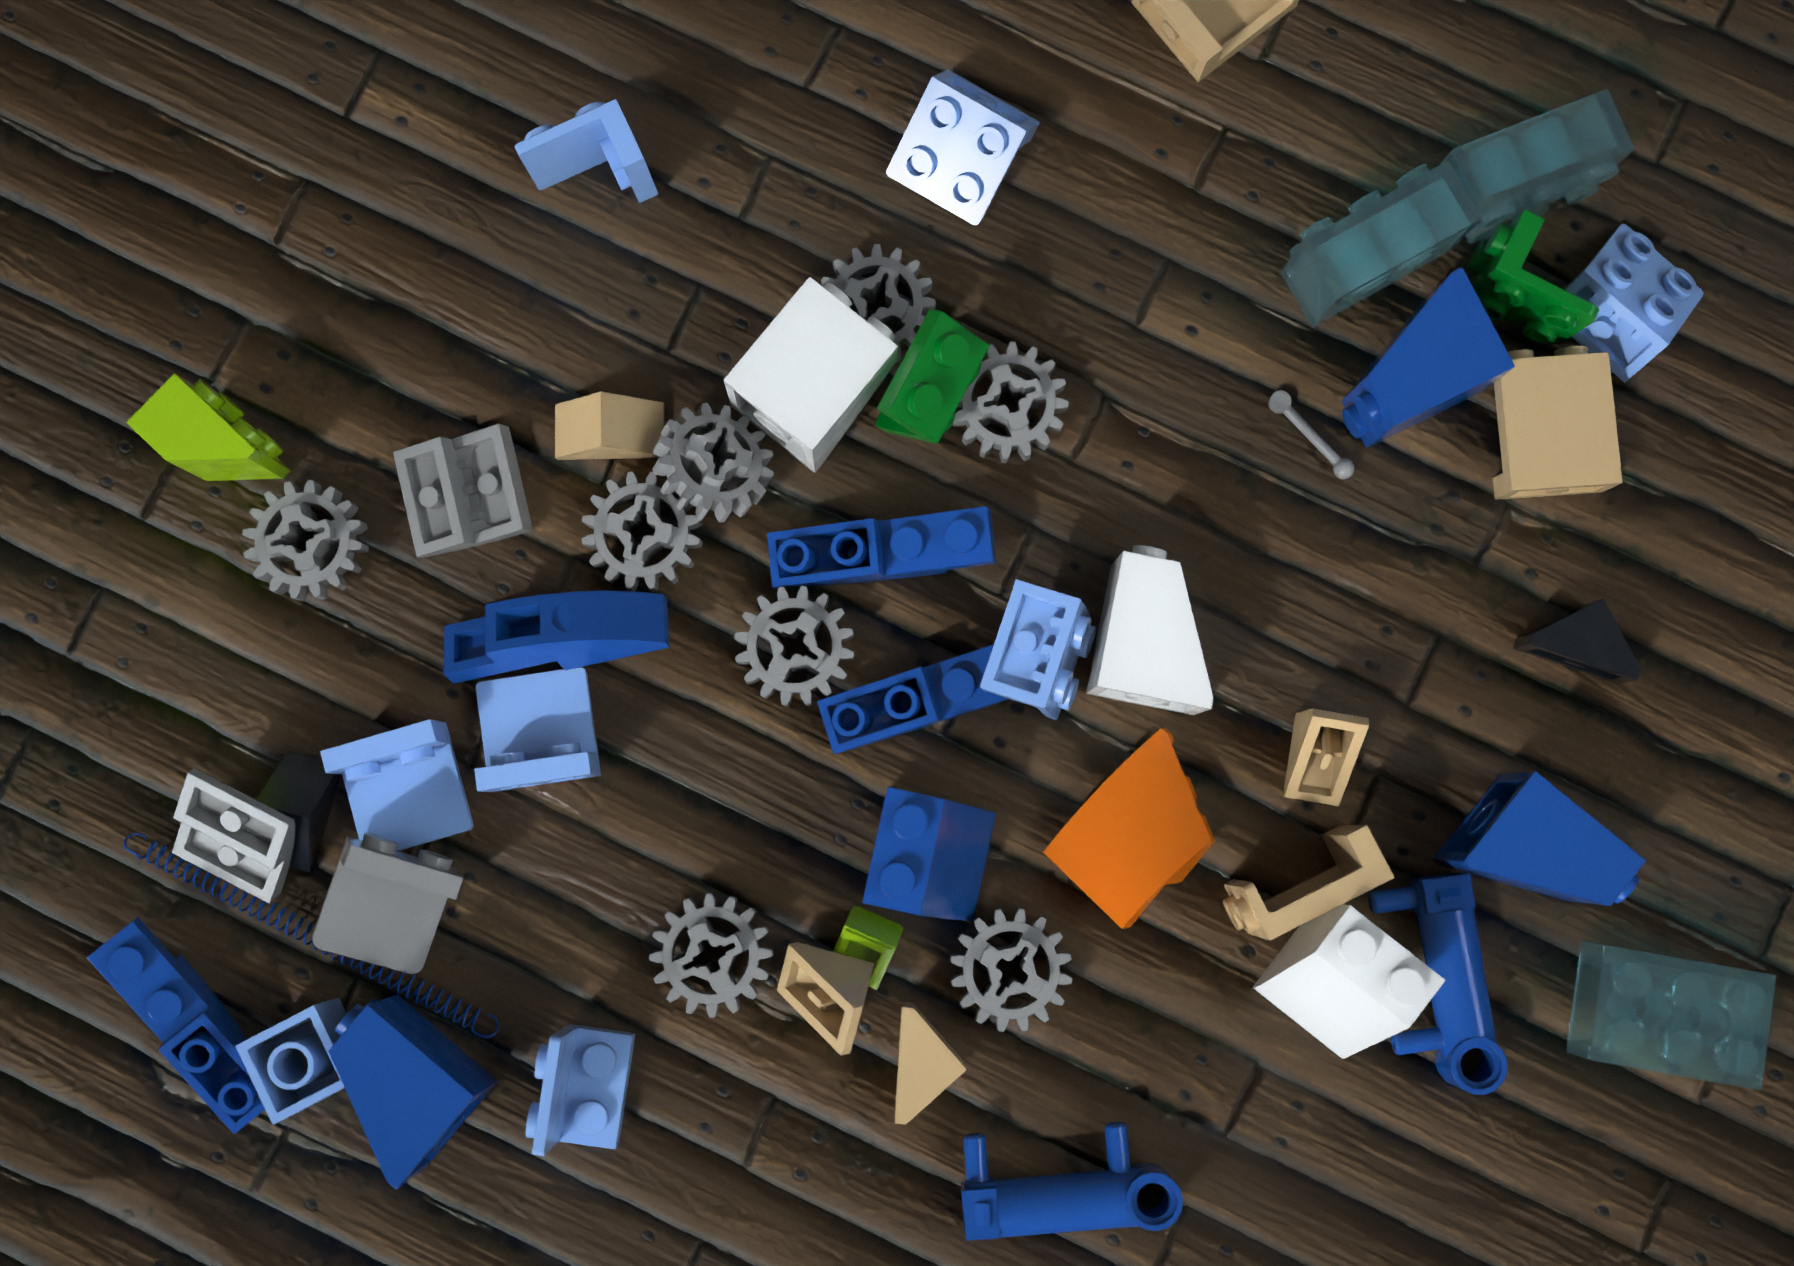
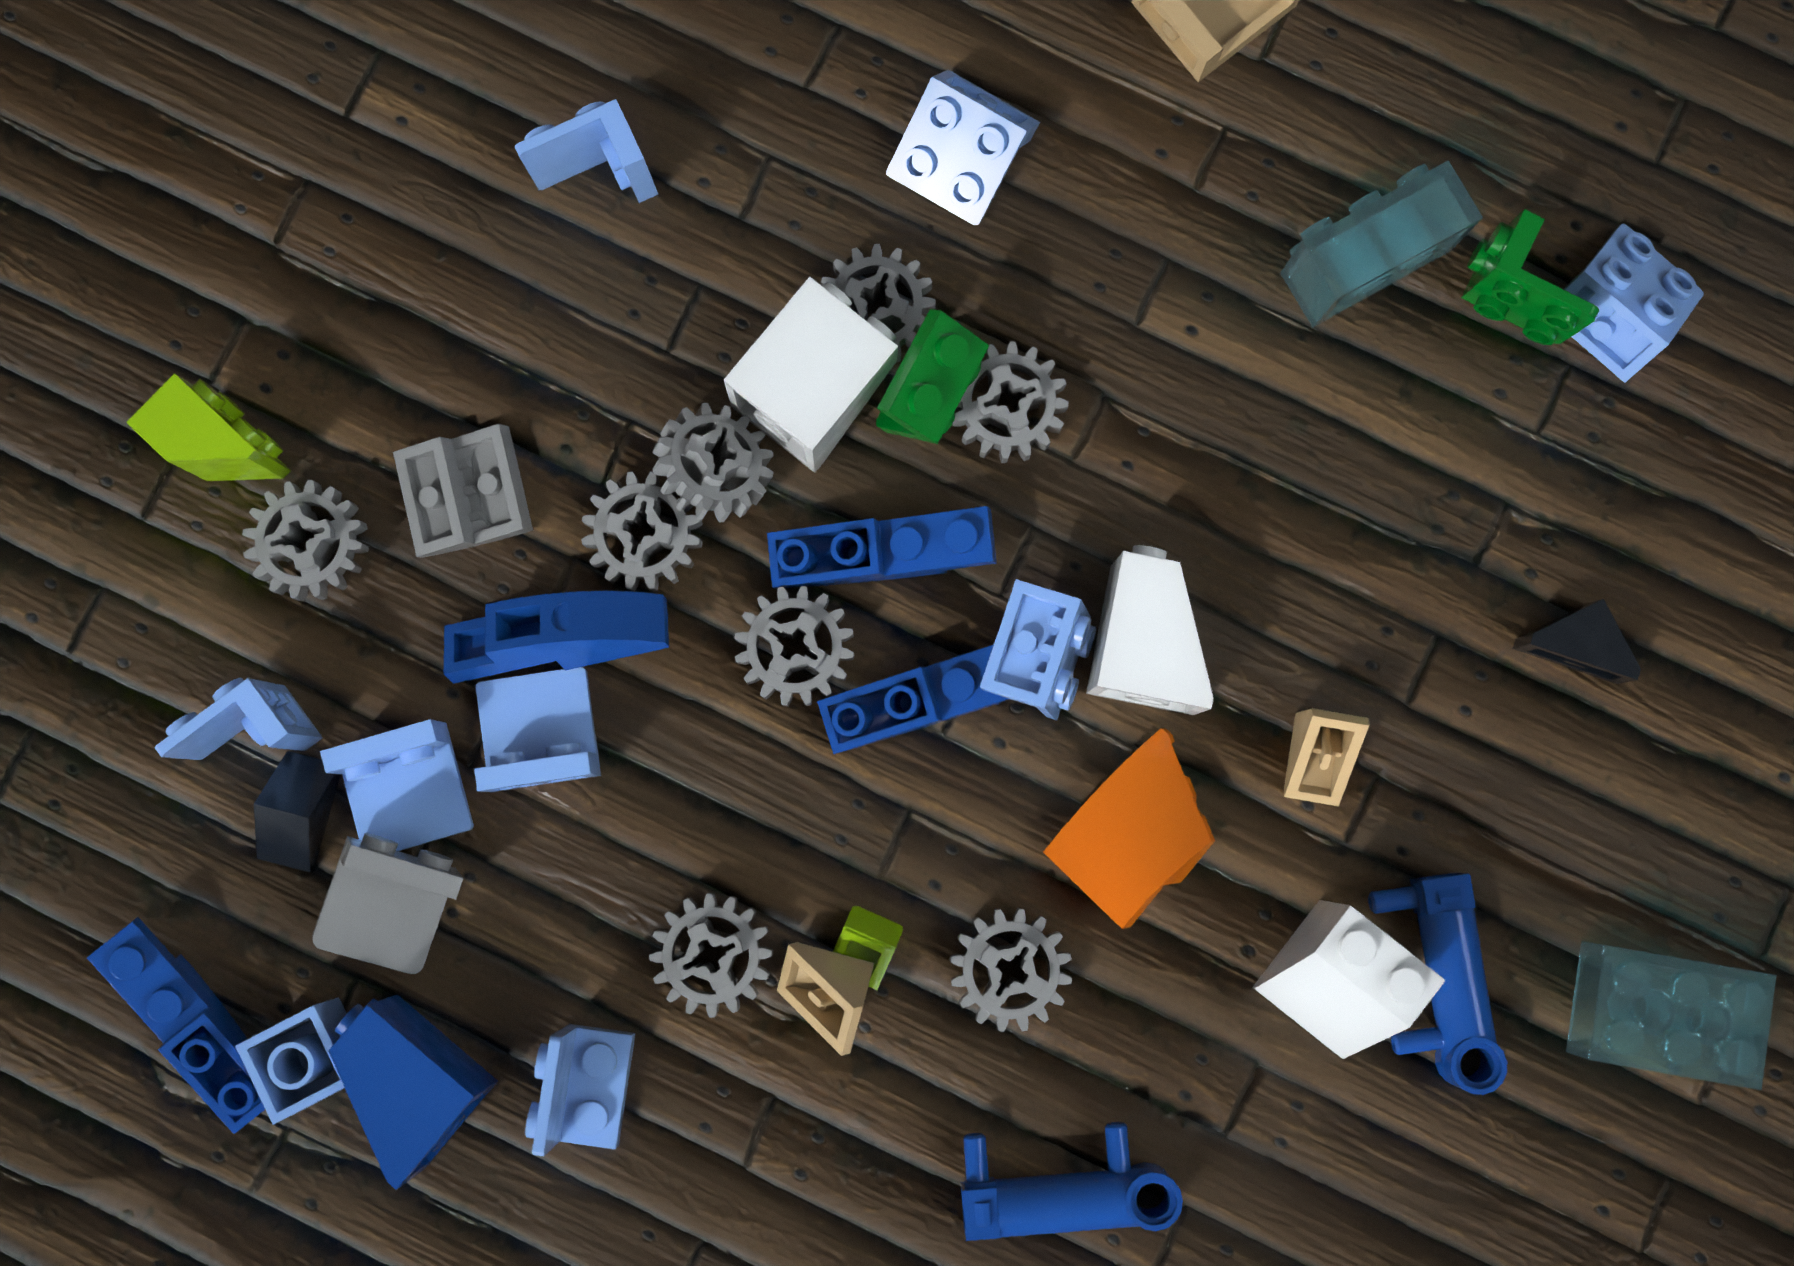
(233, 836): light grey slope -> none
(258, 706): none -> light blue bracket
(379, 973): blue piece -> none
(607, 427): tan slope -> none
(924, 1064): tan slope -> none
(929, 856): blue slope -> none
(1280, 403): light grey hinge -> none
(1357, 870): tan panel -> none
(1429, 364): blue slope -> none
(1541, 842): blue slope -> none
(1542, 161): clear light blue brick -> none
(1557, 425): tan panel -> none

